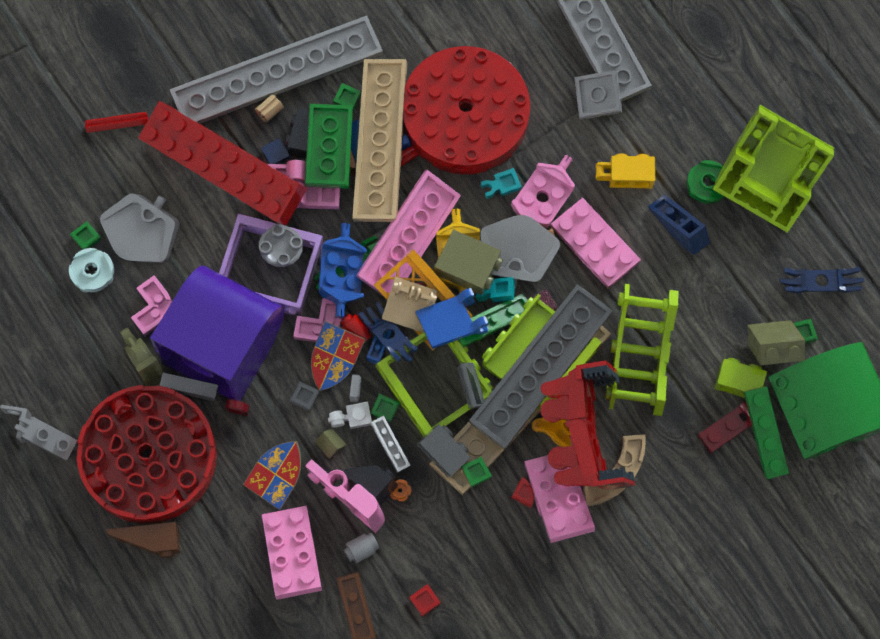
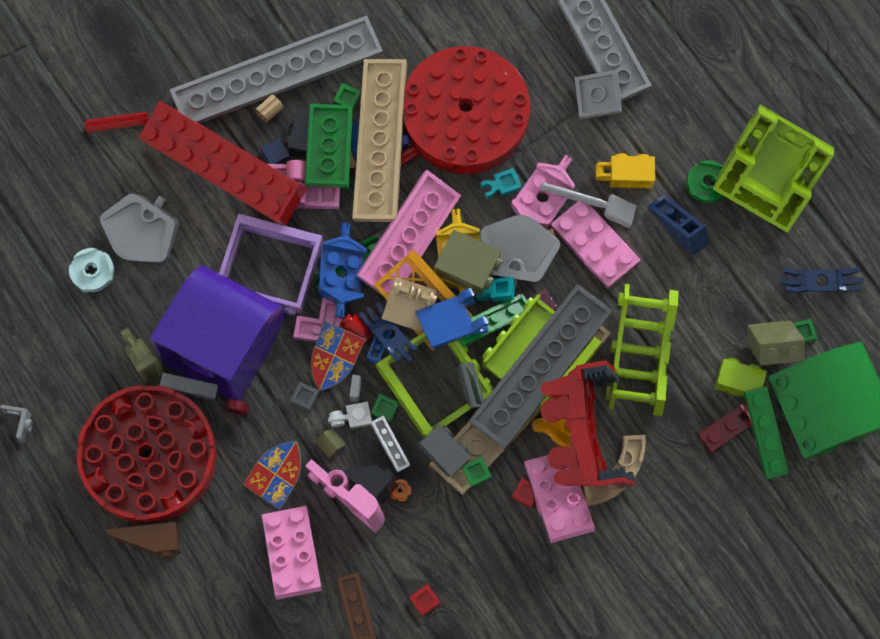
(46, 437): light grey hinge -> none
(85, 236): green tile -> none
(158, 303): bright pink plate -> none
(280, 245): light grey dish -> none
(361, 548): light grey brick -> none
(616, 209): none -> light grey piece

